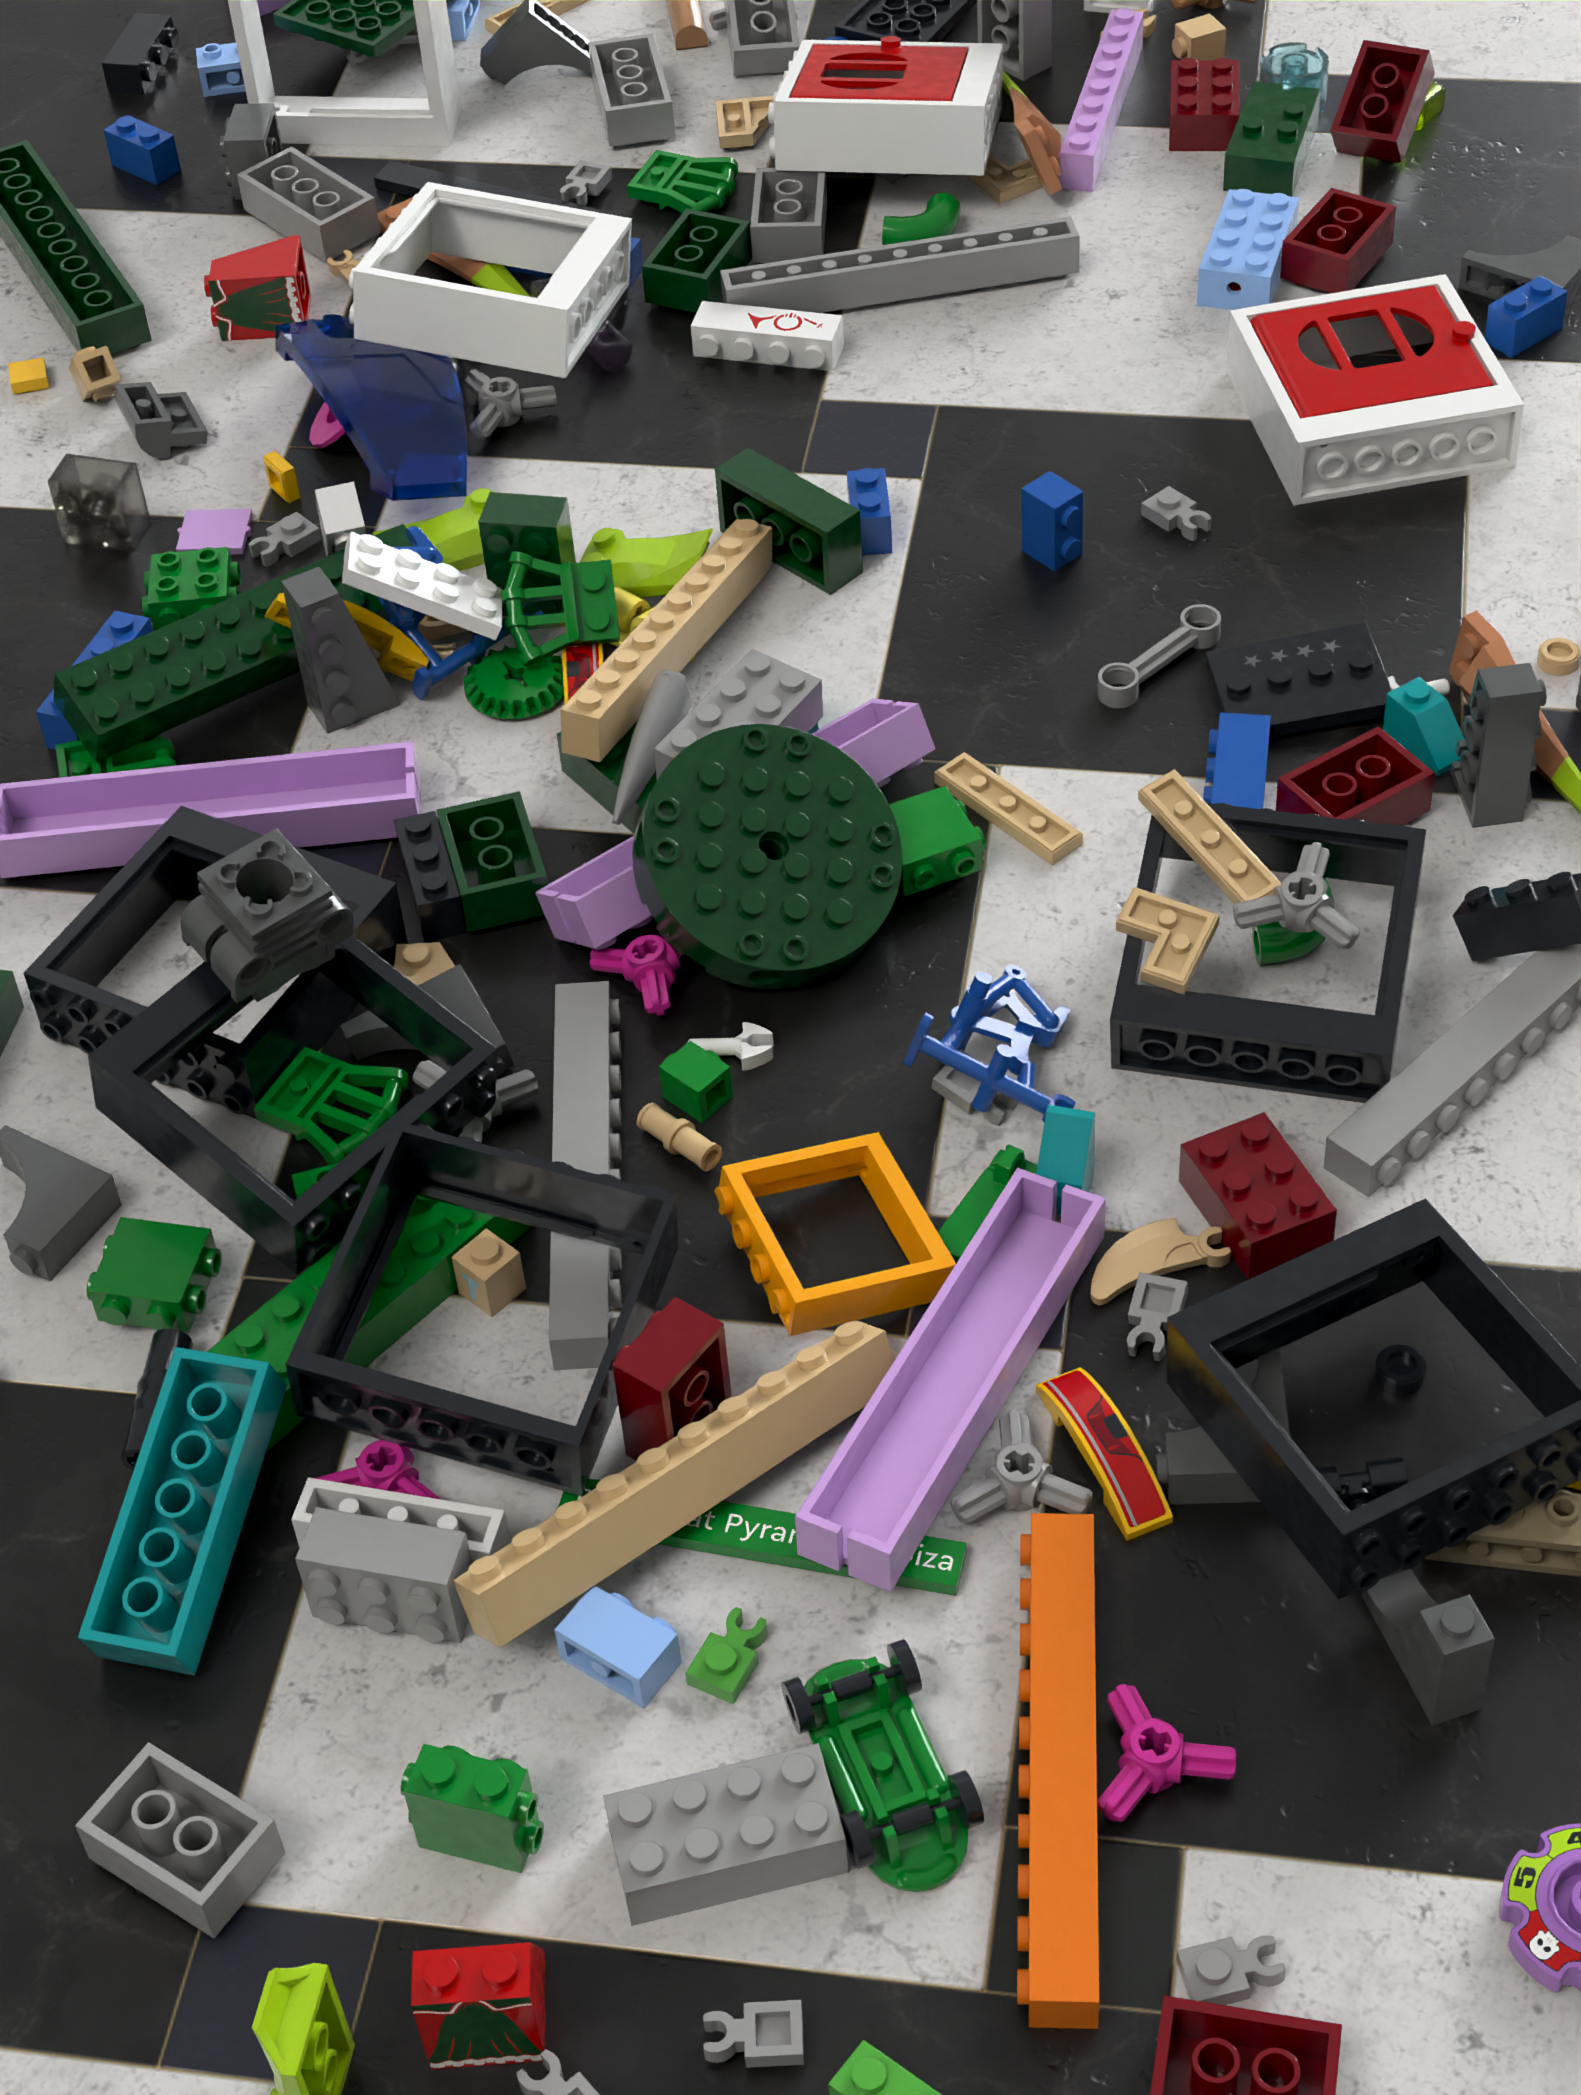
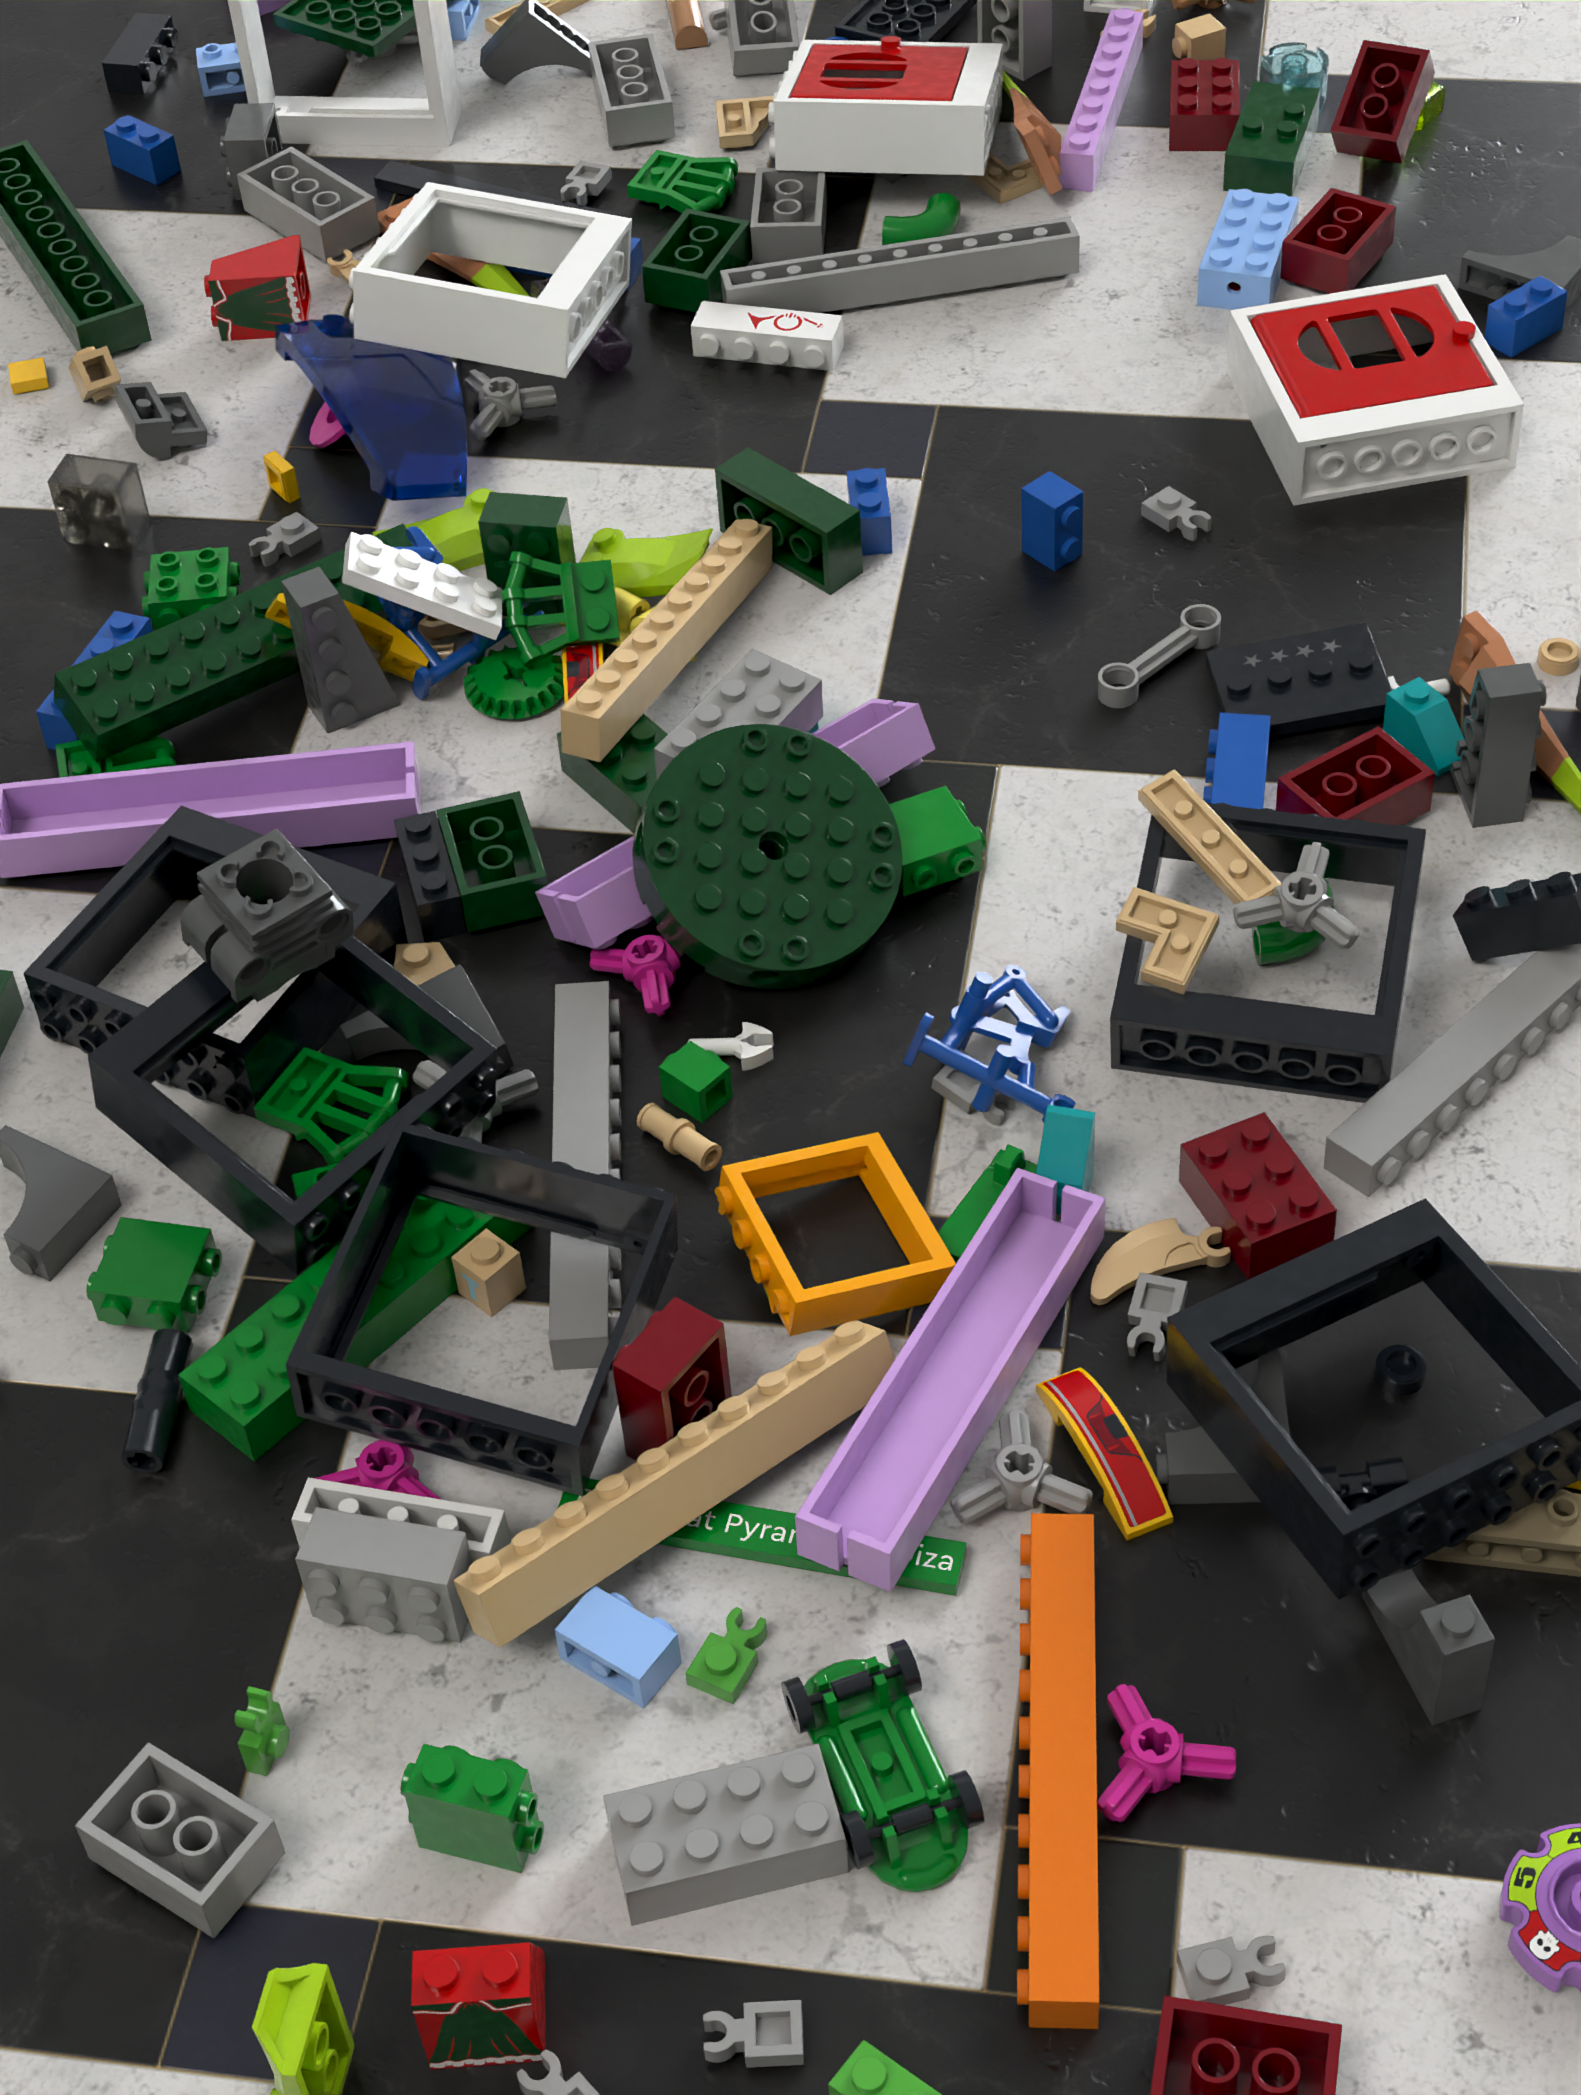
(183, 1511): teal brick -> none
(215, 530): lavender piece -> none
(264, 1731): none -> bright green plate
(338, 515): white slope -> none
(662, 711): light grey piece -> none
(1008, 808): tan tile -> none

